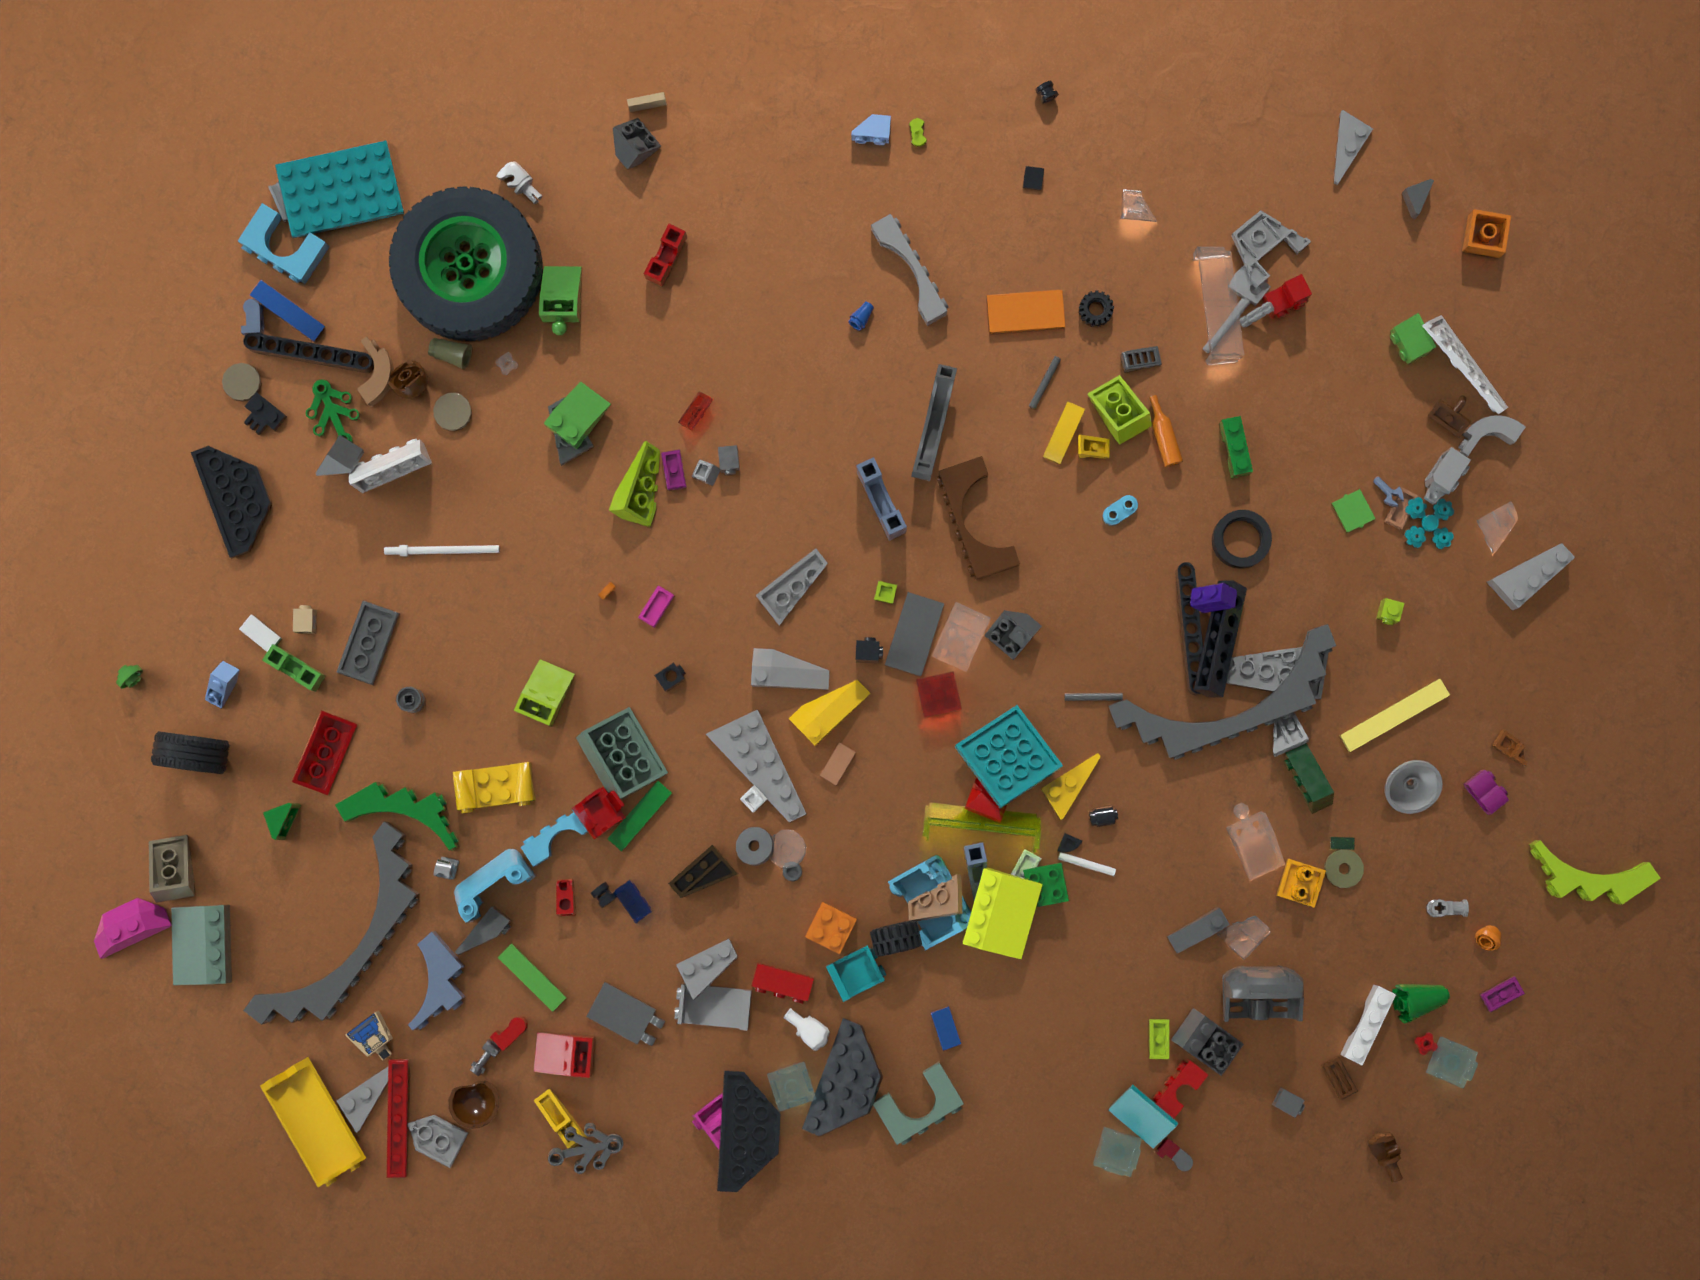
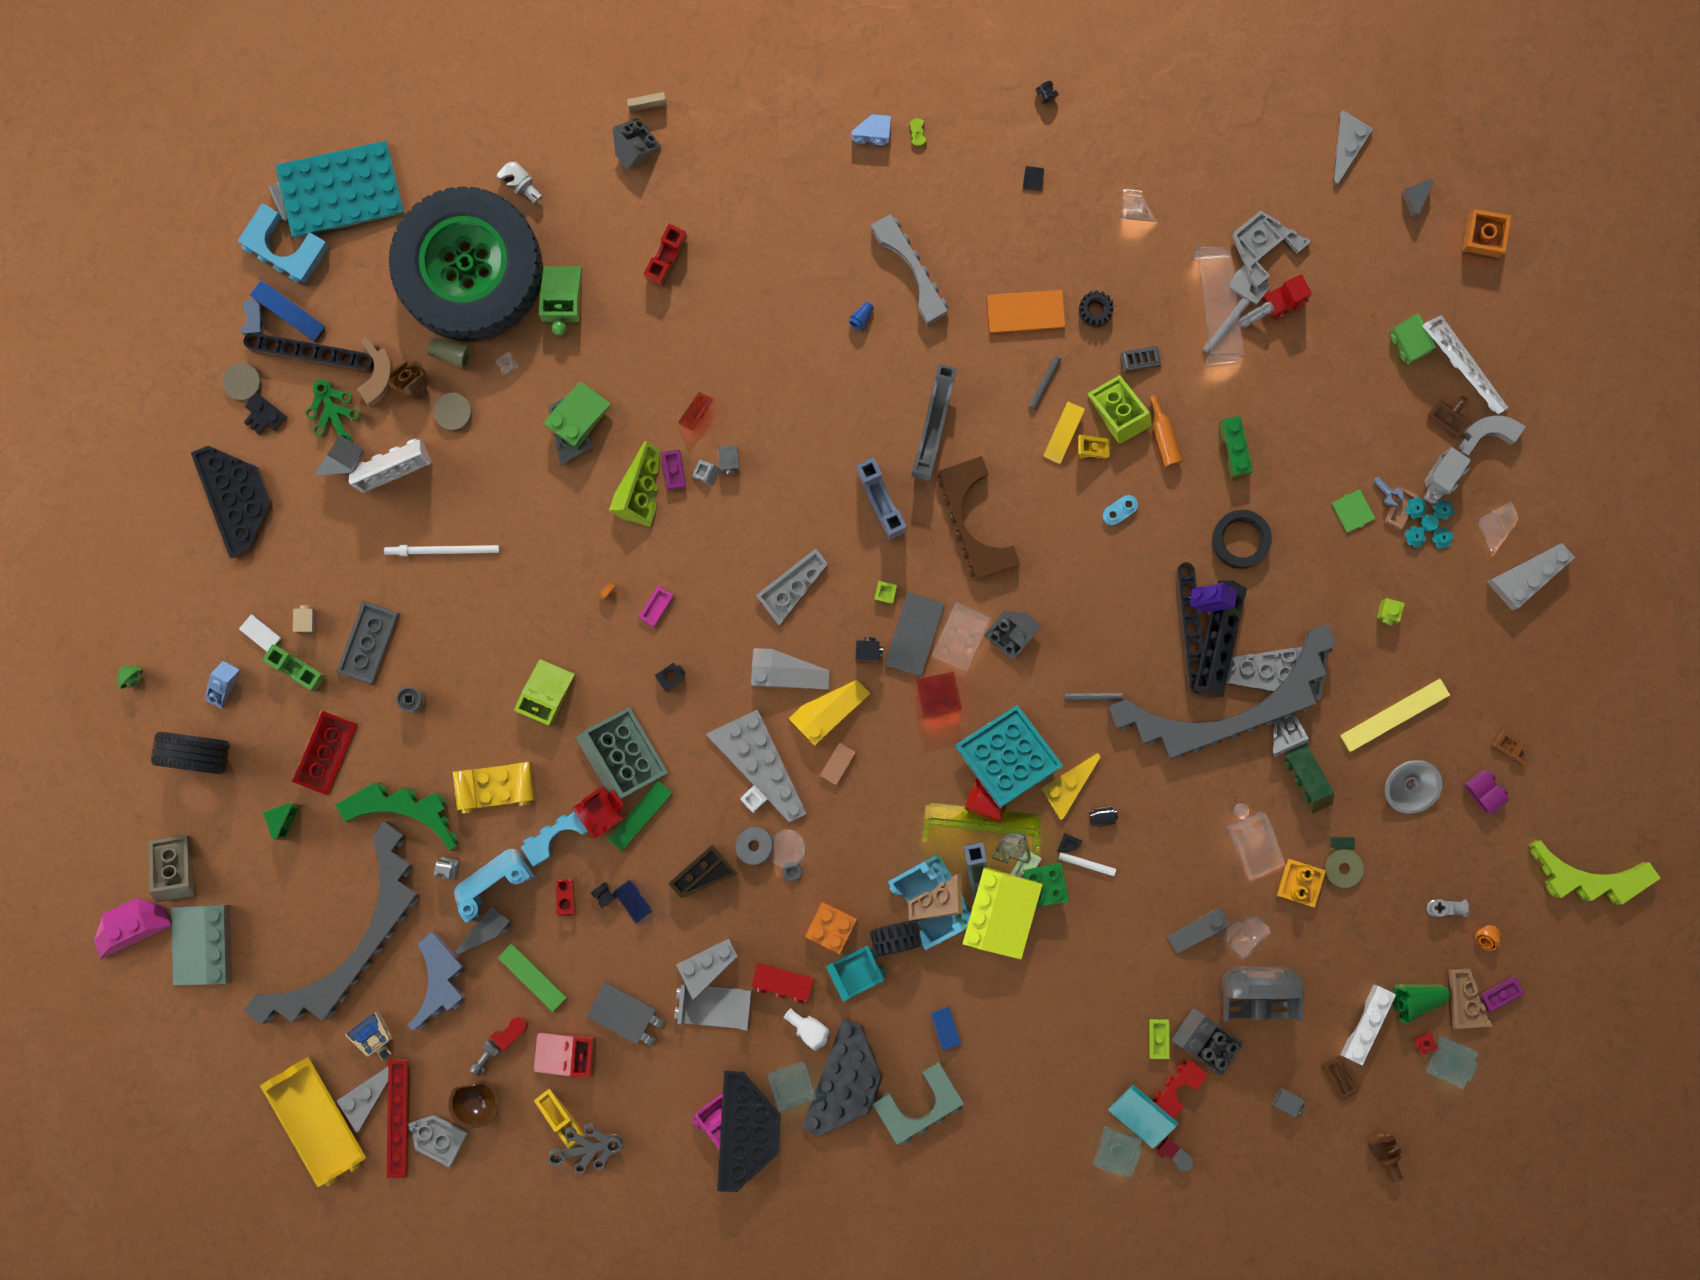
(1013, 847): none -> clear slope
(1465, 1001): none -> medium nougat wing

